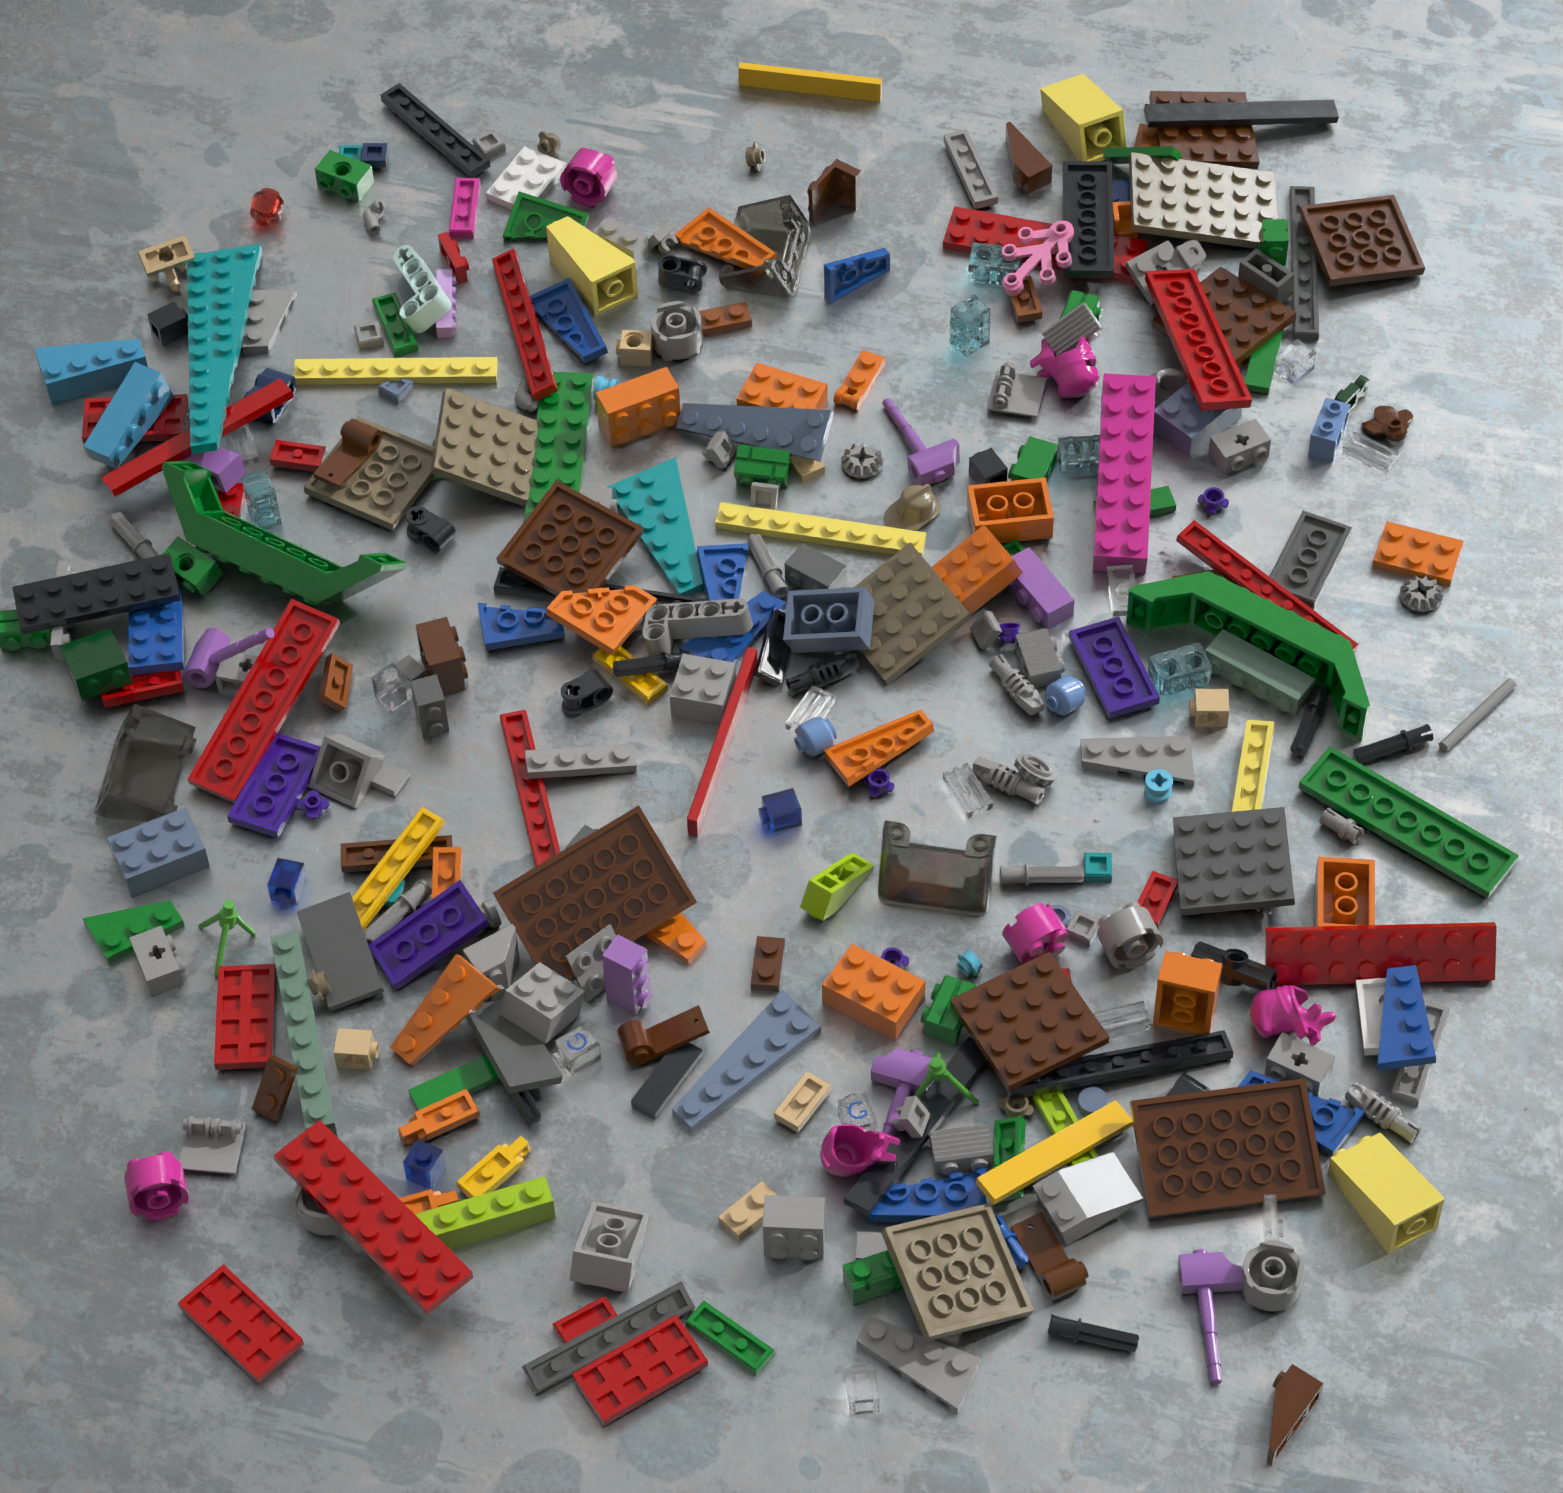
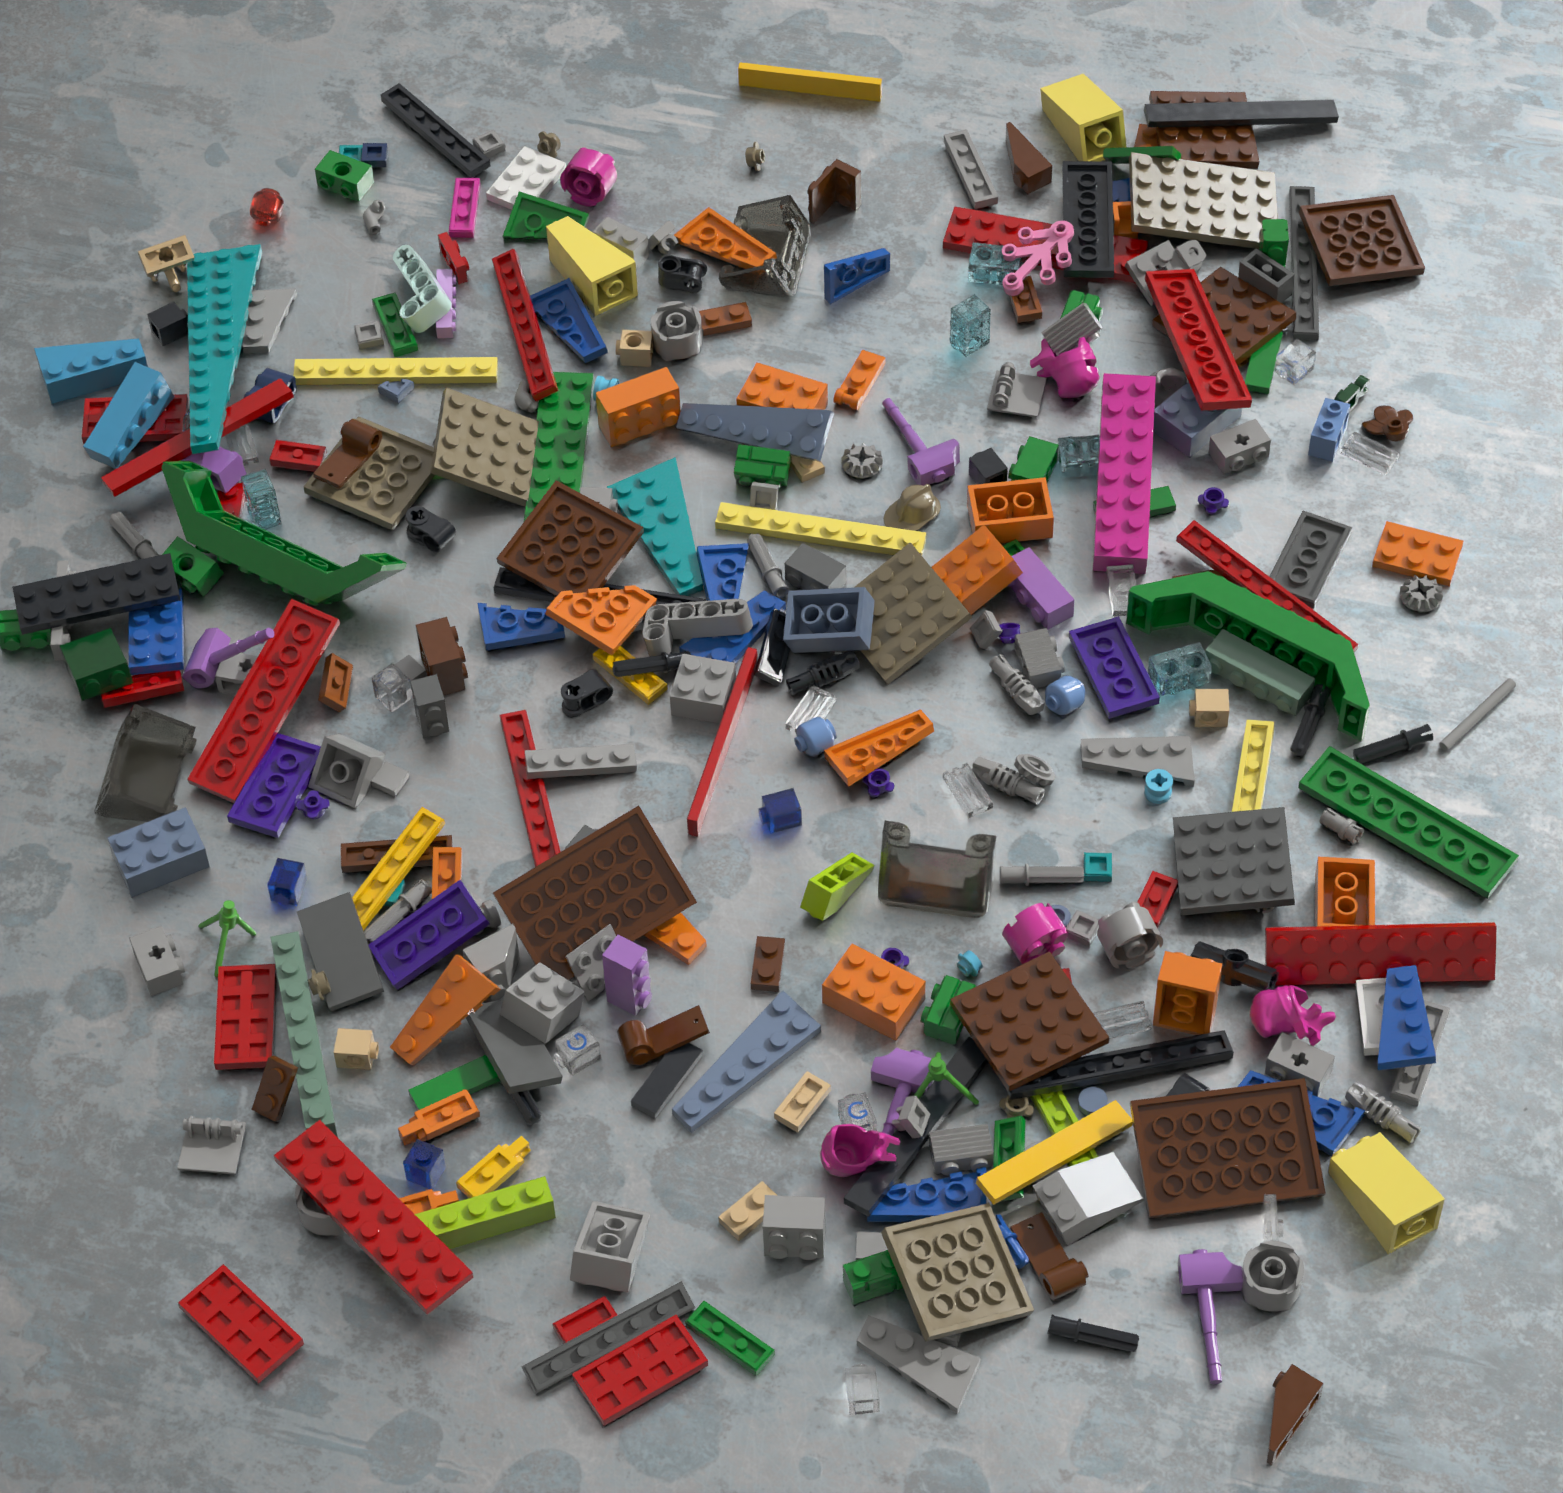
(113, 929): green wing -> none
(155, 1186): dark pink brick -> none
(720, 449): light grey tile -> none

